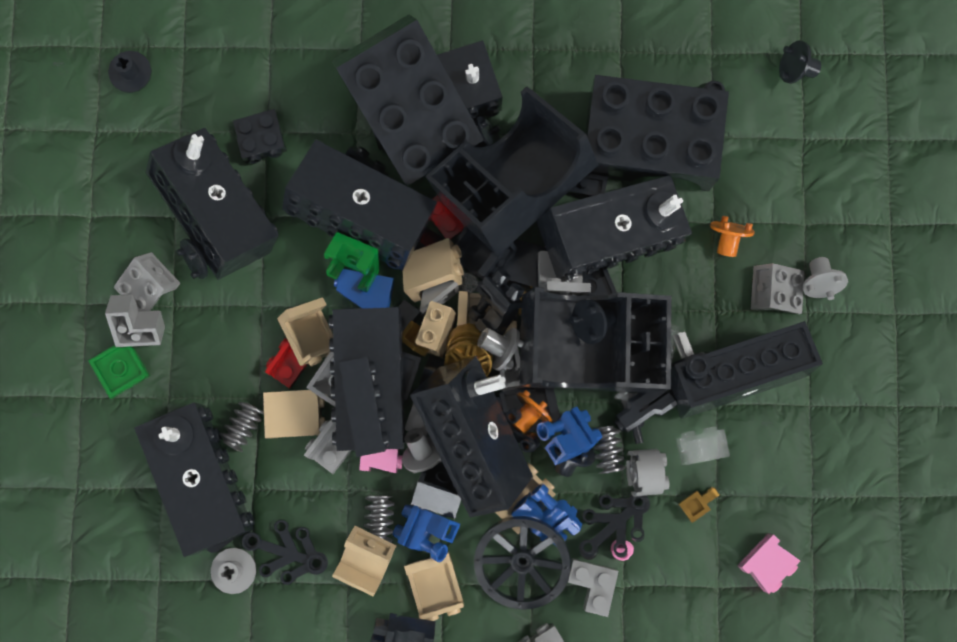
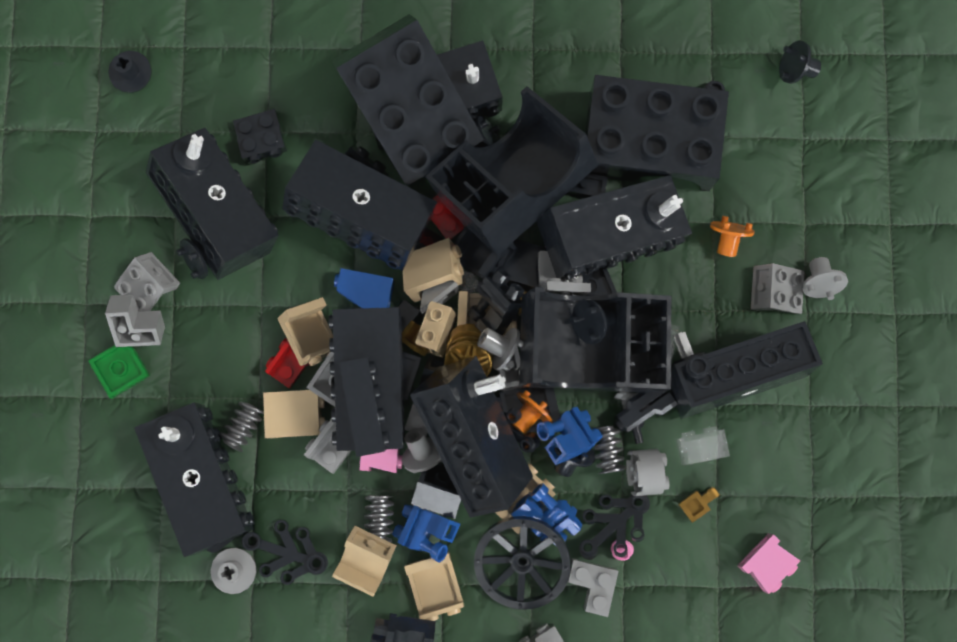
(355, 255): green panel -> none

